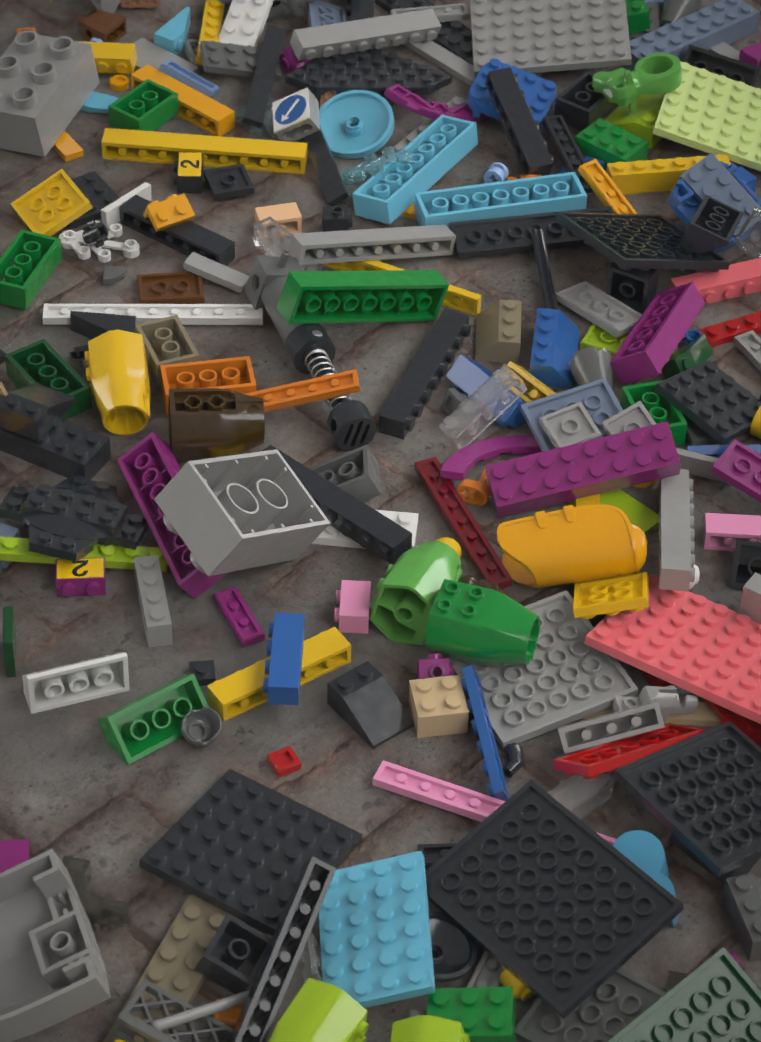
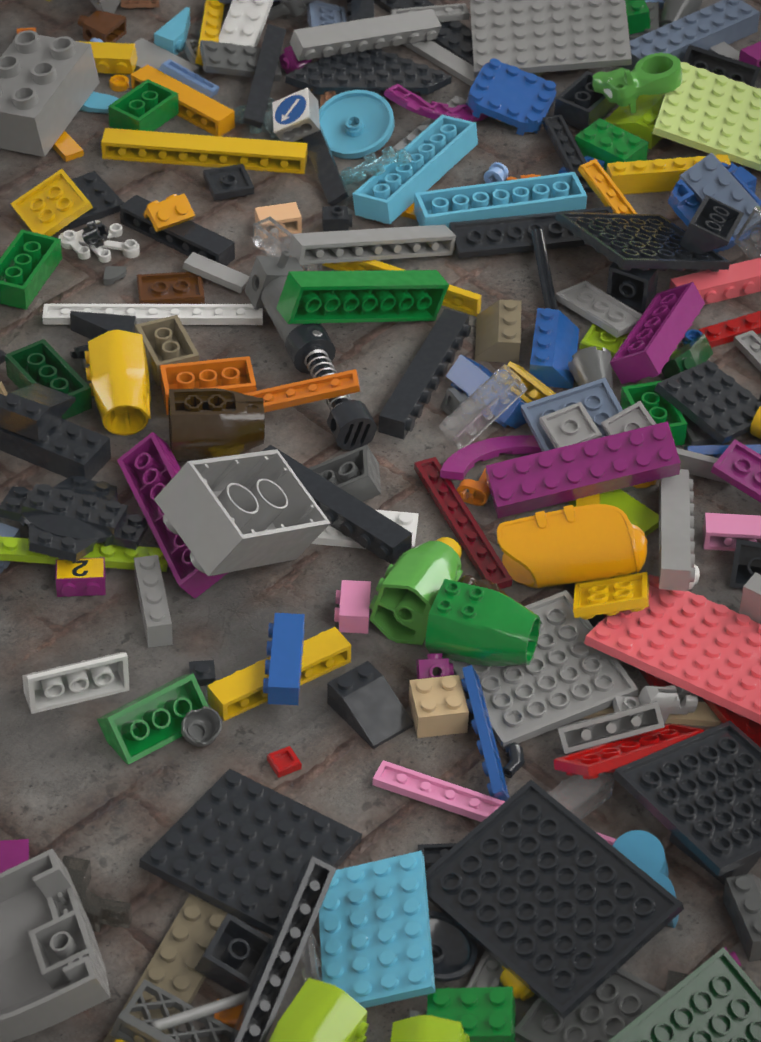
(9, 641): dark green tile -> none
(111, 213): white tile -> none
(188, 172): brick -> none
(239, 617): magenta tile -> none
(519, 122): black brick -> none

